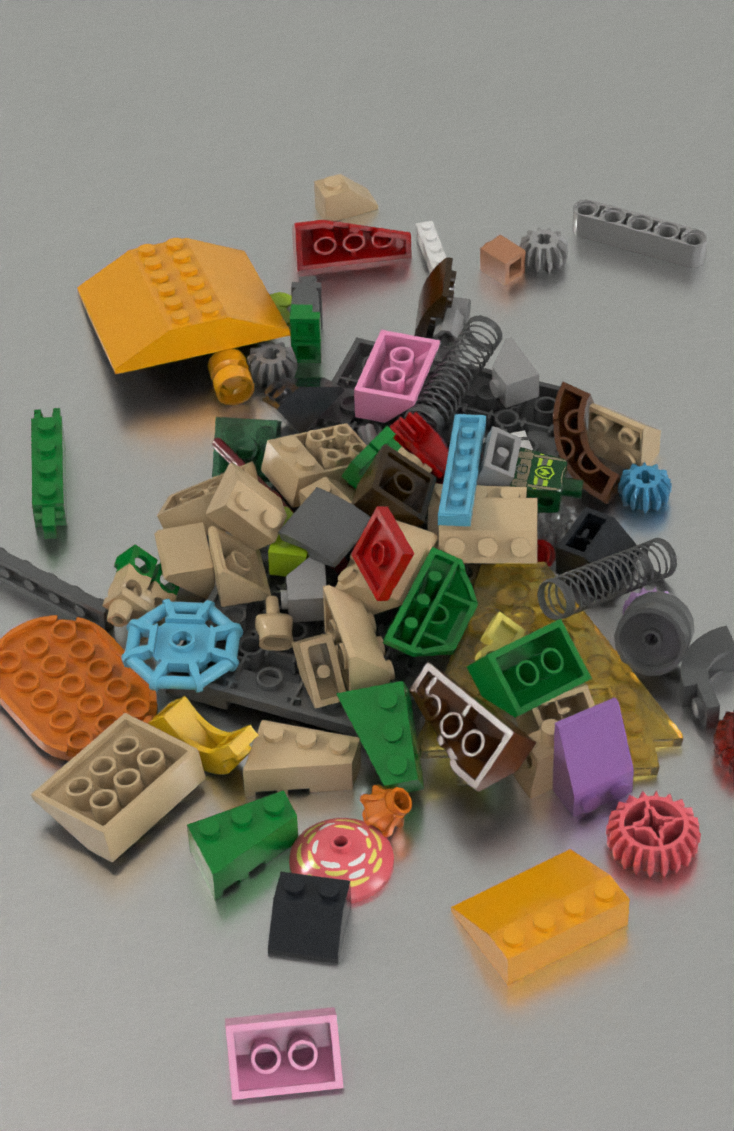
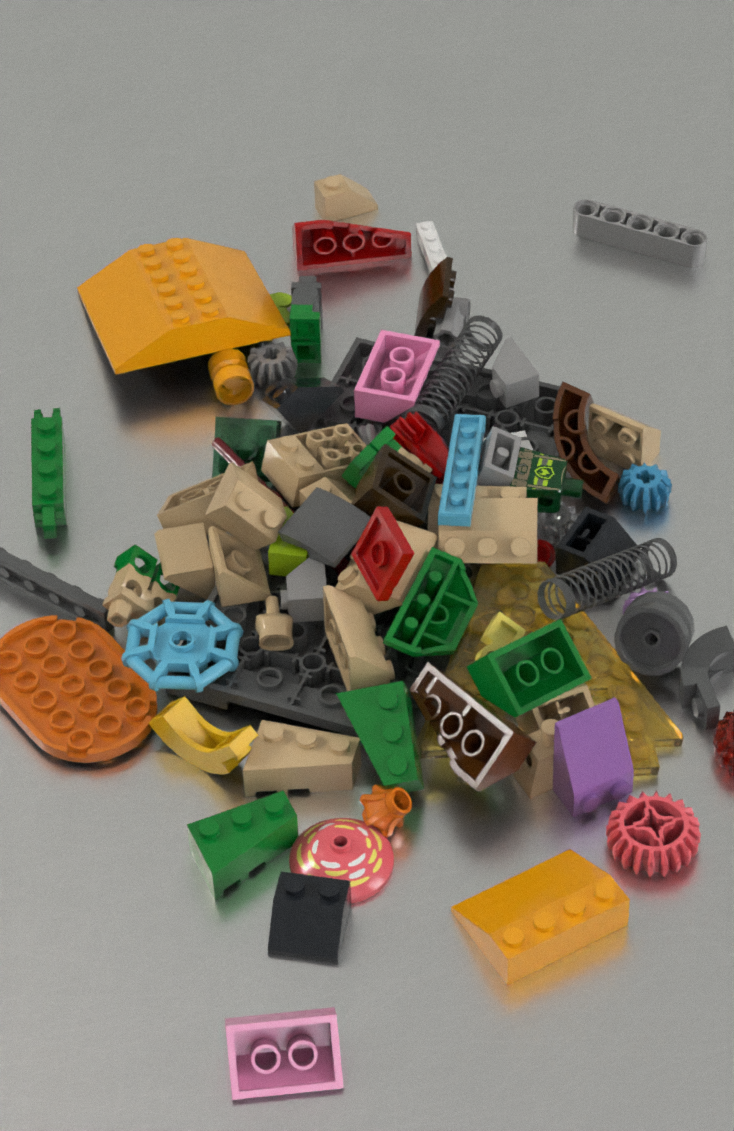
(120, 785): tan slope -> none
(319, 669): tan slope -> none
(502, 260): nougat brick -> none
(544, 249): light grey gear -> none

